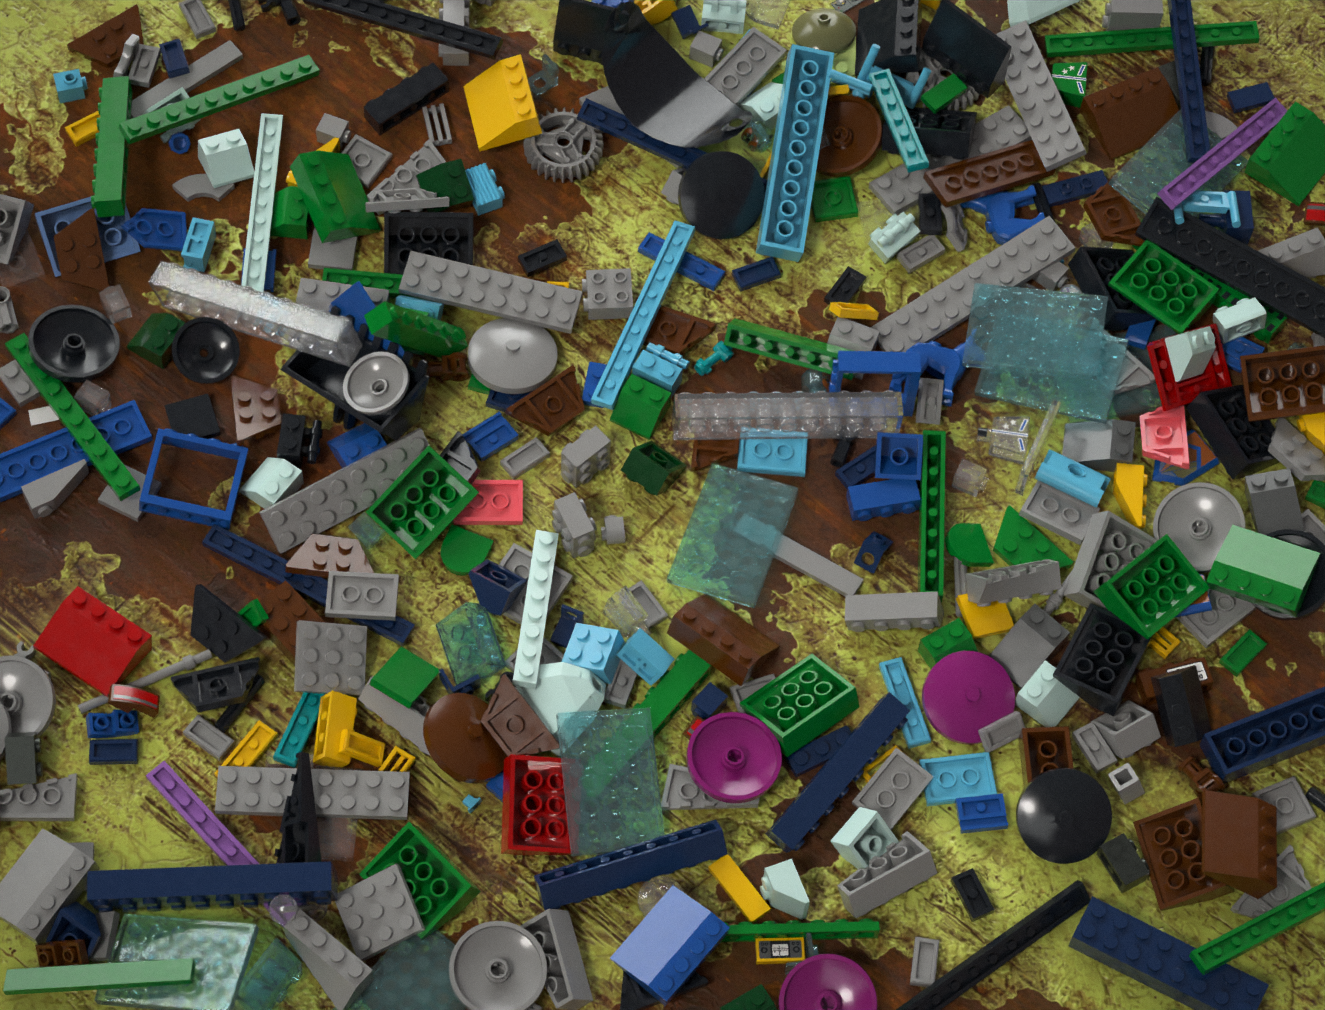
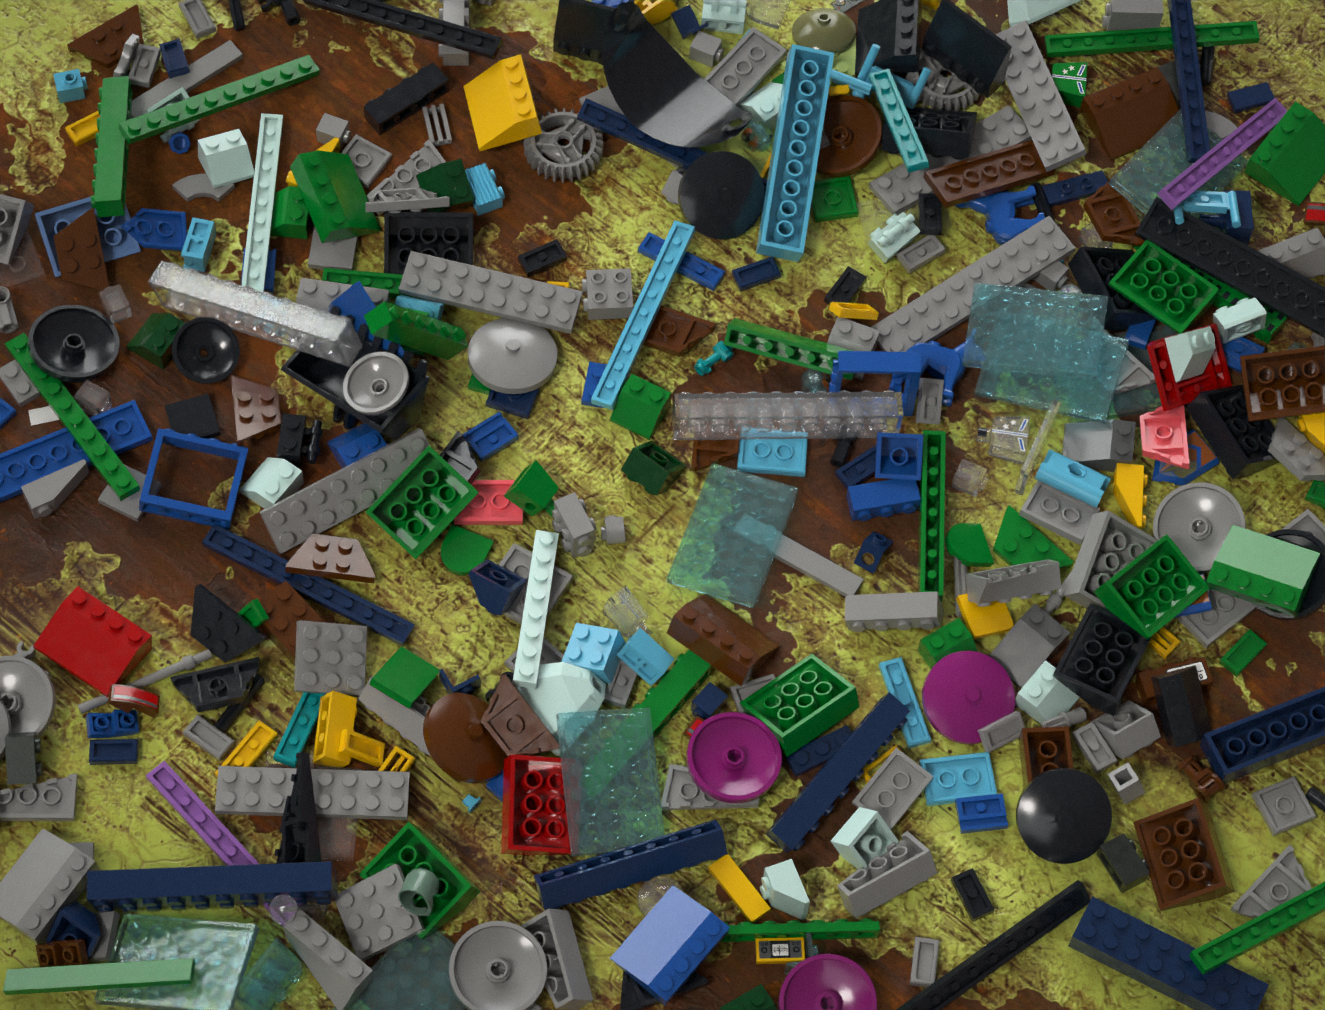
(362, 595): light grey plate -> none
(366, 530): clear light blue bracket -> none
(419, 882): none -> sand green helmet
(448, 367): reddish brown connector -> none
(470, 643): clear light blue slope -> none
(525, 458): light grey tile -> none
(533, 490): none -> green torso
(548, 73): clear light blue bracket -> none
(550, 404): reddish brown wing -> none
(566, 625): dark blue bracket -> none
(585, 457): light grey brick -> none
(655, 612): light grey tile -> none
(659, 371): medium azure brick -> none
(944, 93): green tile -> none
(955, 229): light grey tile -> none
(1066, 719): none -> light grey axle
(1240, 842): reddish brown slope -> none
(1273, 501): dark grey slope -> none

